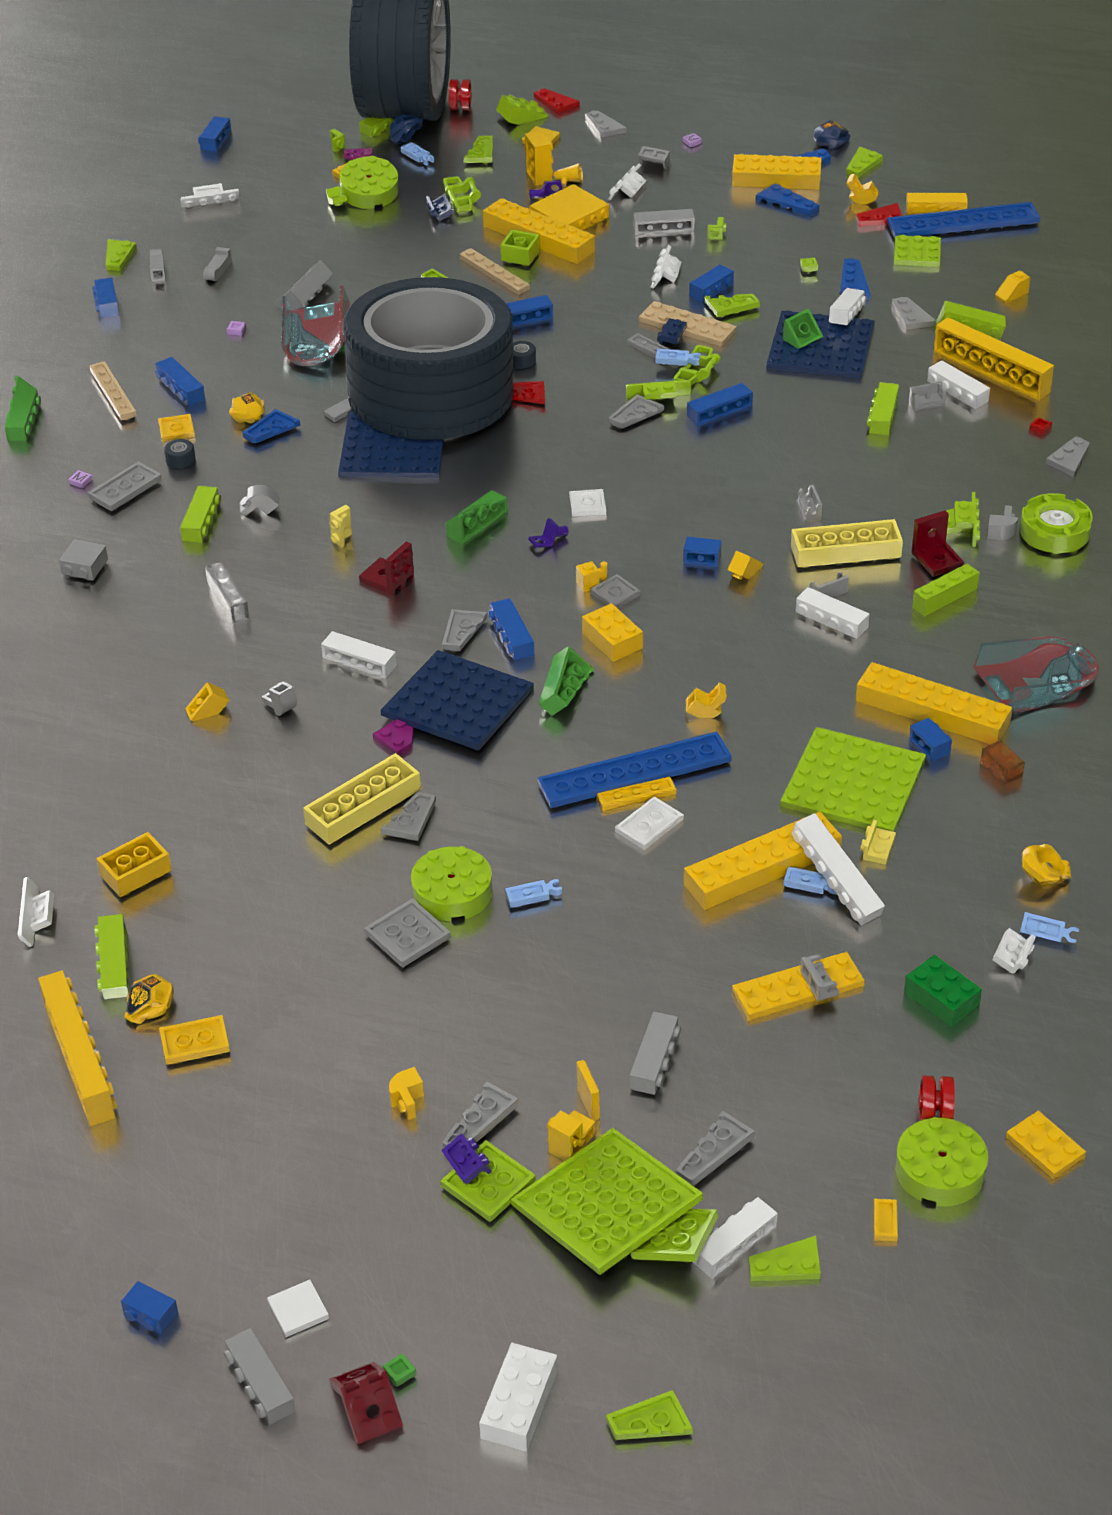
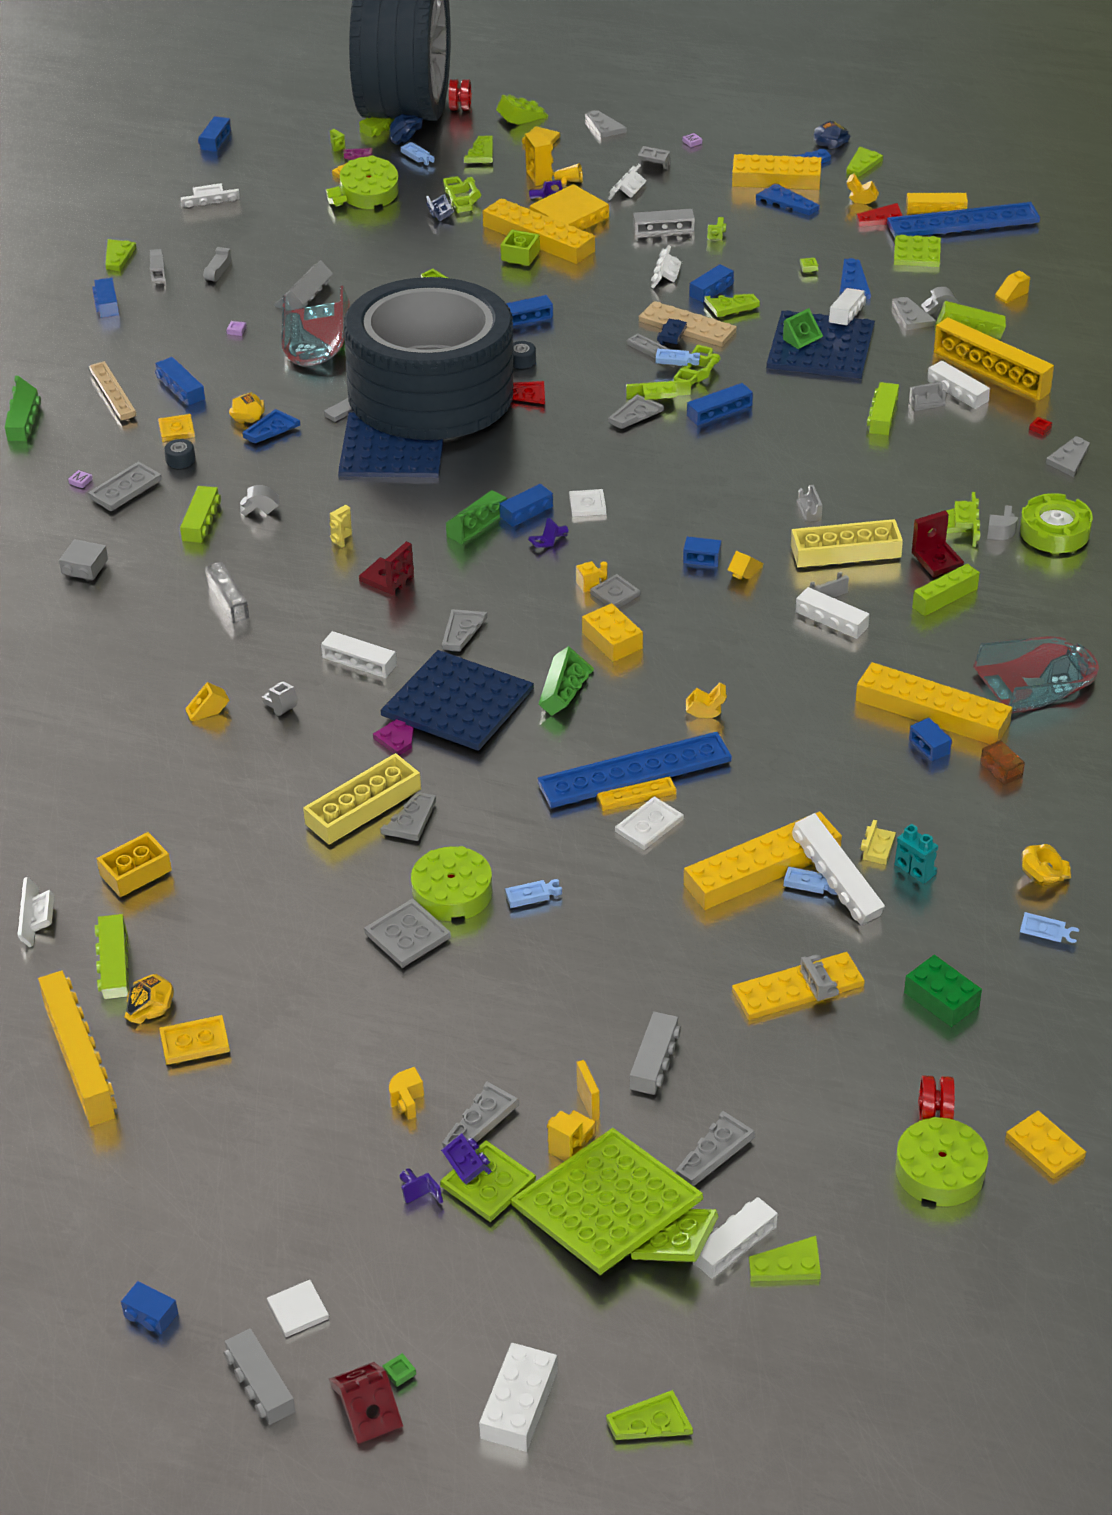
(417, 1187): none -> dark purple bracket
(494, 271): tan plate -> none
(511, 629): blue brick -> none
(526, 505): none -> blue brick
(555, 101): red wing -> none
(853, 780): lime plate -> none
(885, 1220): yellow tile -> none
(918, 852): none -> teal hips
(937, 299): none -> light grey brick
(1013, 951): white bracket -> none

